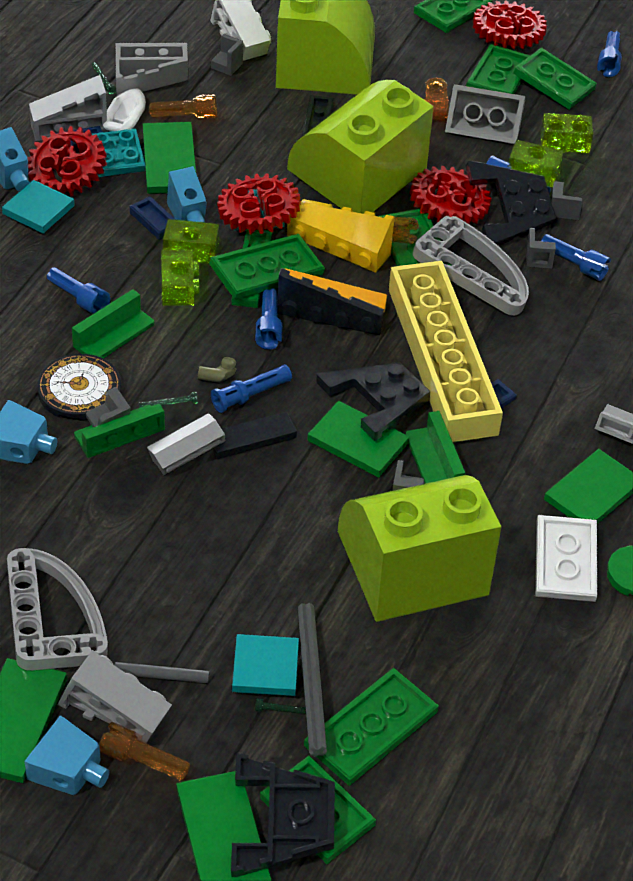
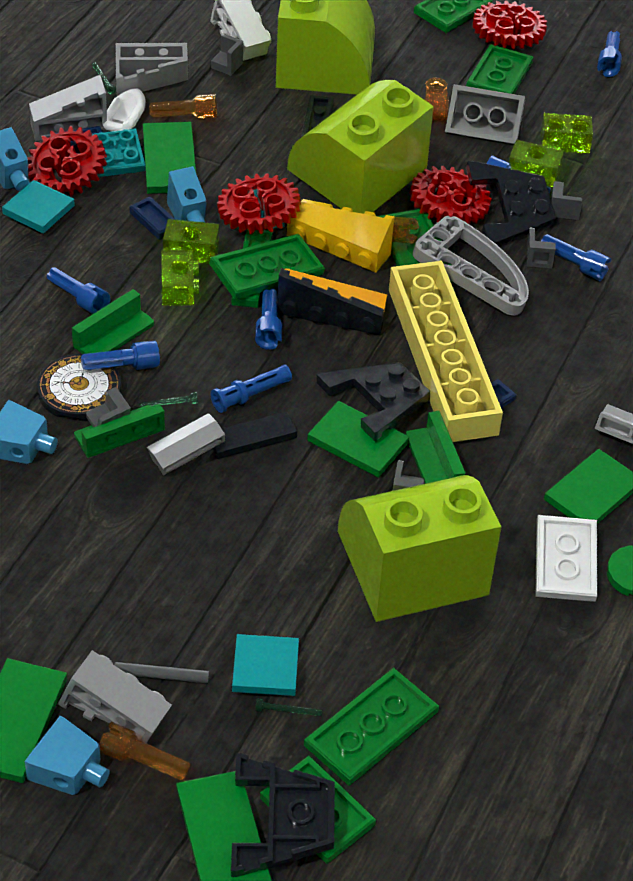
(45, 646): light grey beam -> none
(140, 355): none -> blue piece
(220, 373): olive arm -> none
(312, 680): dark grey axle -> none
(555, 78): green tile -> none

